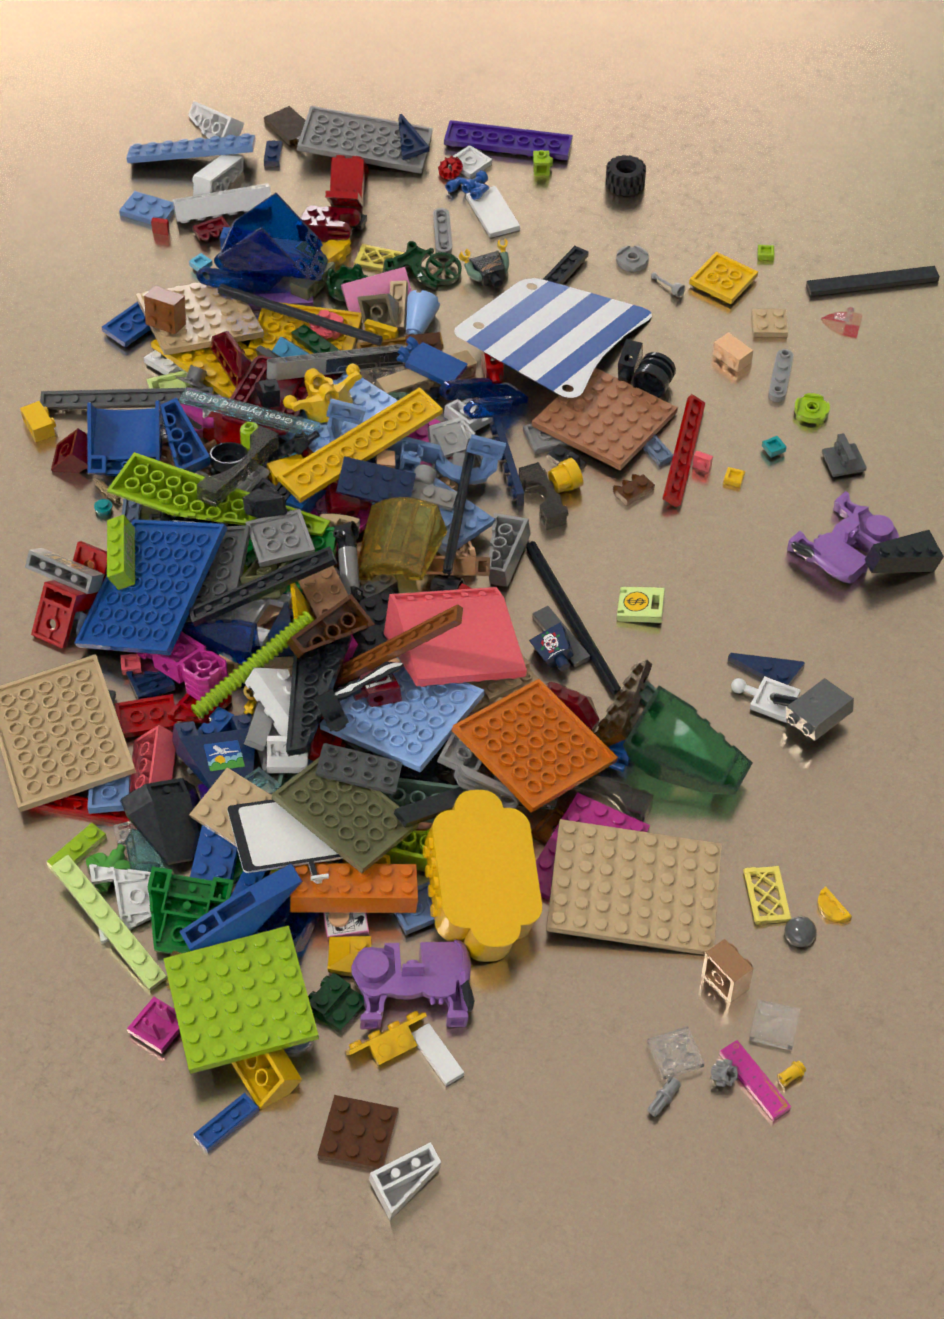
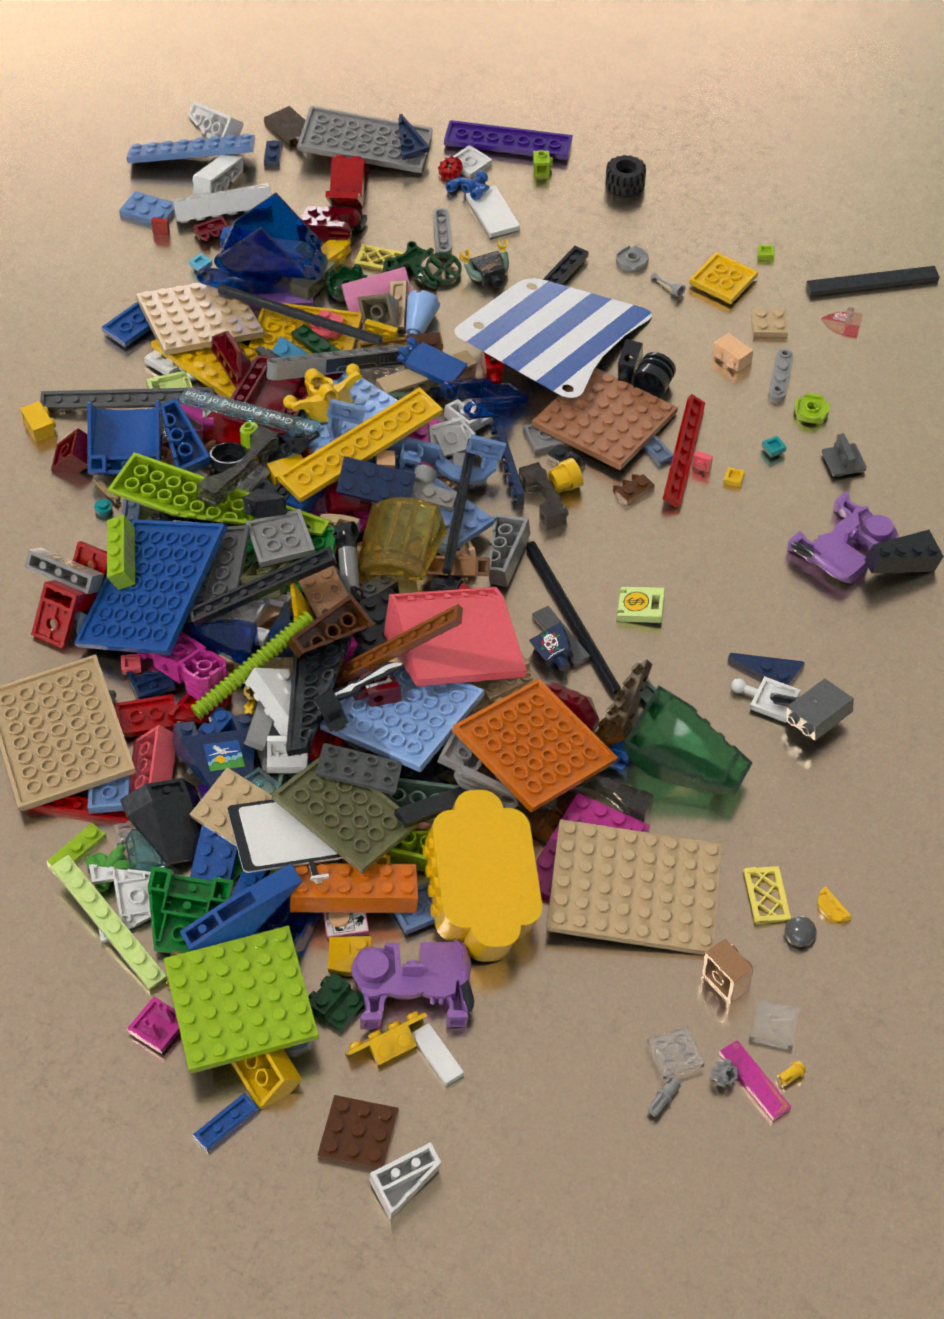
(165, 310): dark orange brick -> none
(194, 377): flat silver wheel -> none
(268, 393): black slope -> none

